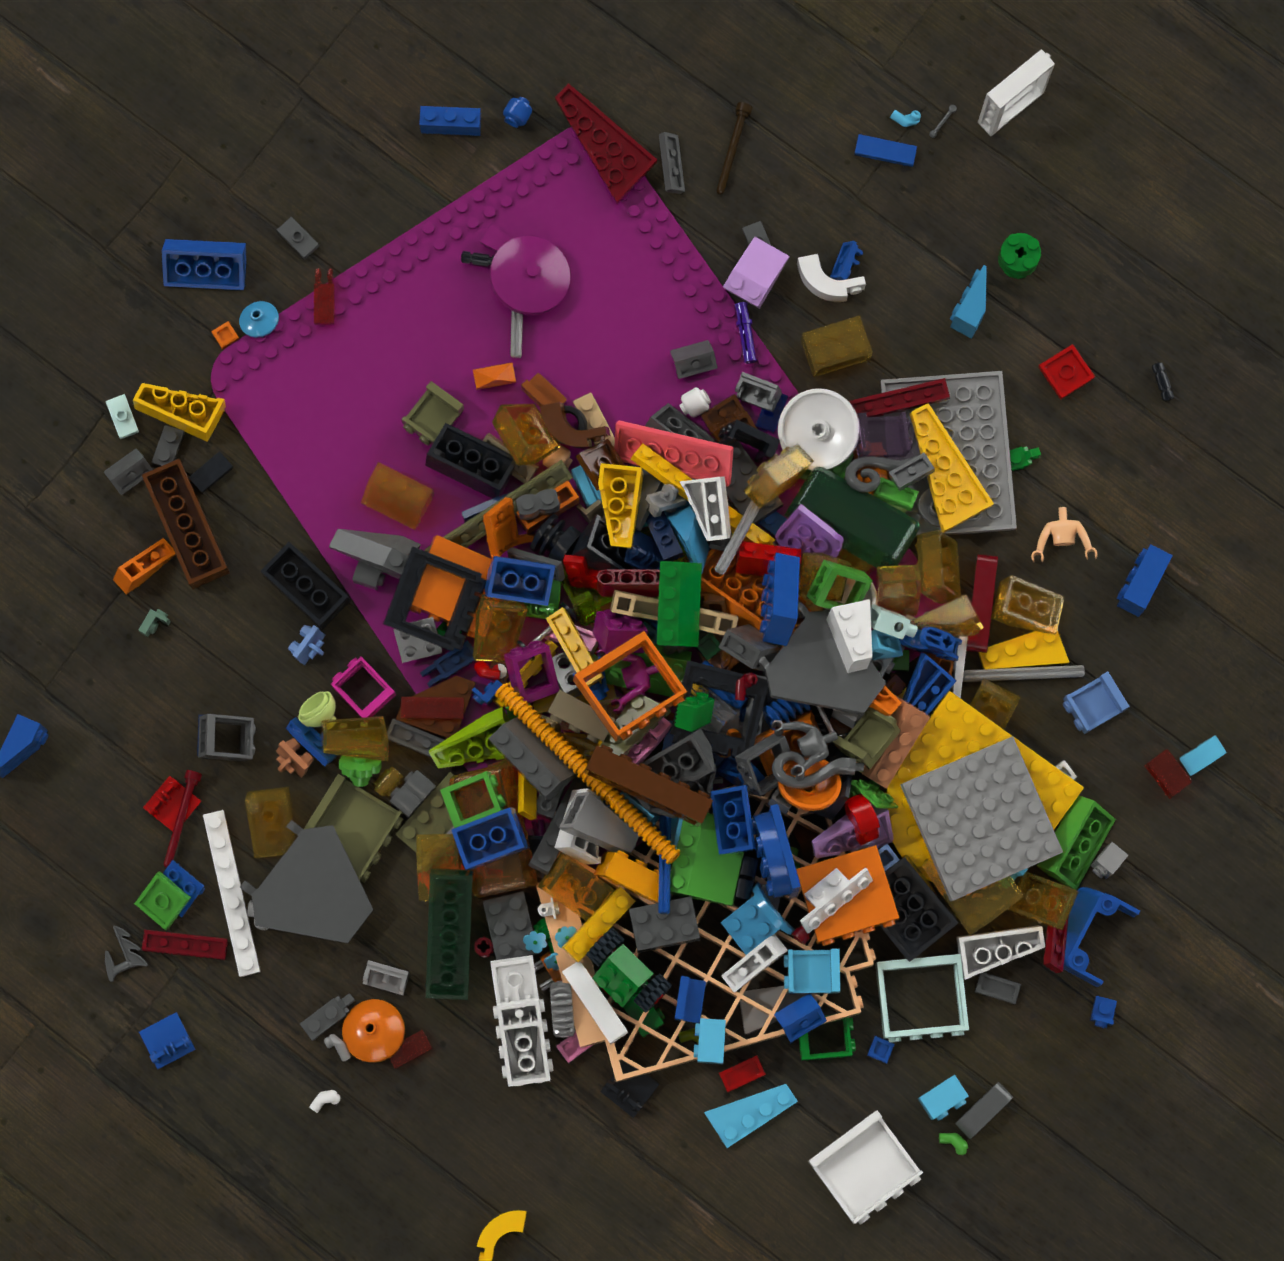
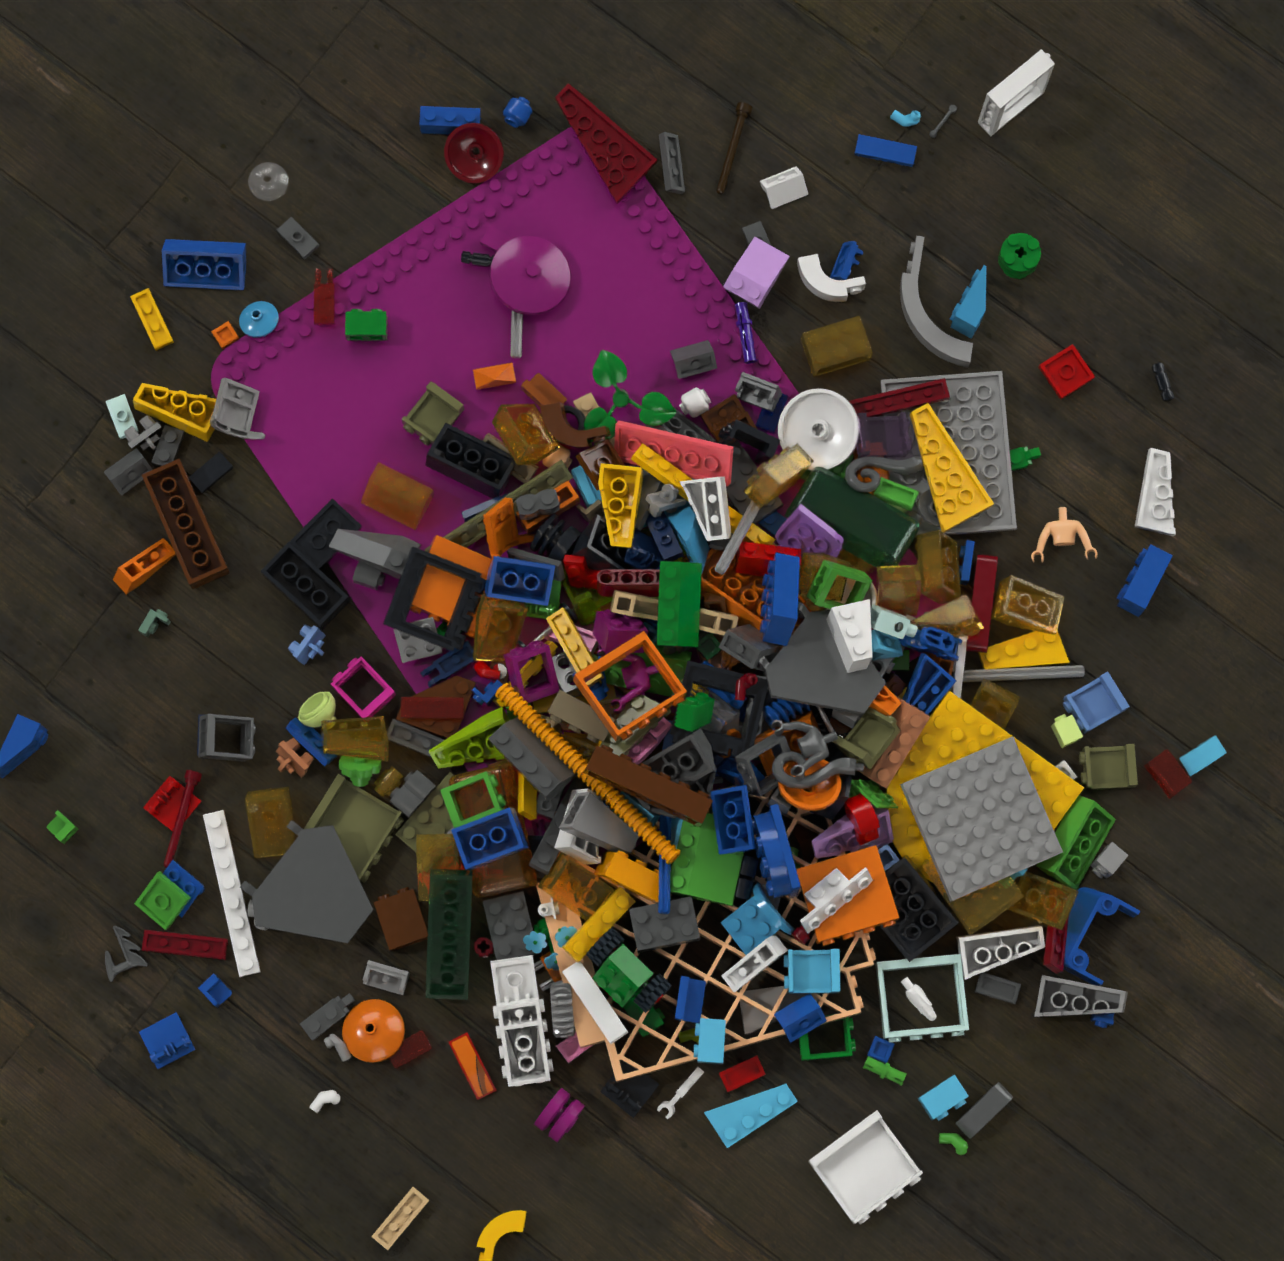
(62, 827): none -> bright green panel
(135, 438): none -> light grey hips
(152, 319): none -> yellow tile
(215, 990): none -> blue panel
(235, 410): none -> light grey piece
(268, 190): none -> clear dish
(318, 533): none -> black plate
(366, 325): none -> green brick
(400, 1218): none -> tan plate
(401, 919): none -> reddish brown panel
(462, 159): none -> dark red dish
(472, 1066): none -> slope
(557, 1113): none -> magenta wheel
(611, 370): none -> green plant
(681, 1092): none -> white piece
(784, 187): none -> white panel
(884, 1070): none -> bright green pin
(911, 471): dark grey plate -> none
(918, 999): none -> white piece
(924, 329): none -> light grey arch
(966, 554): none -> blue plate
(1066, 730): none -> yellowish green brick
(1069, 997): none -> light grey wedge
(1108, 767): none -> olive panel
(1156, 495): none -> white wing

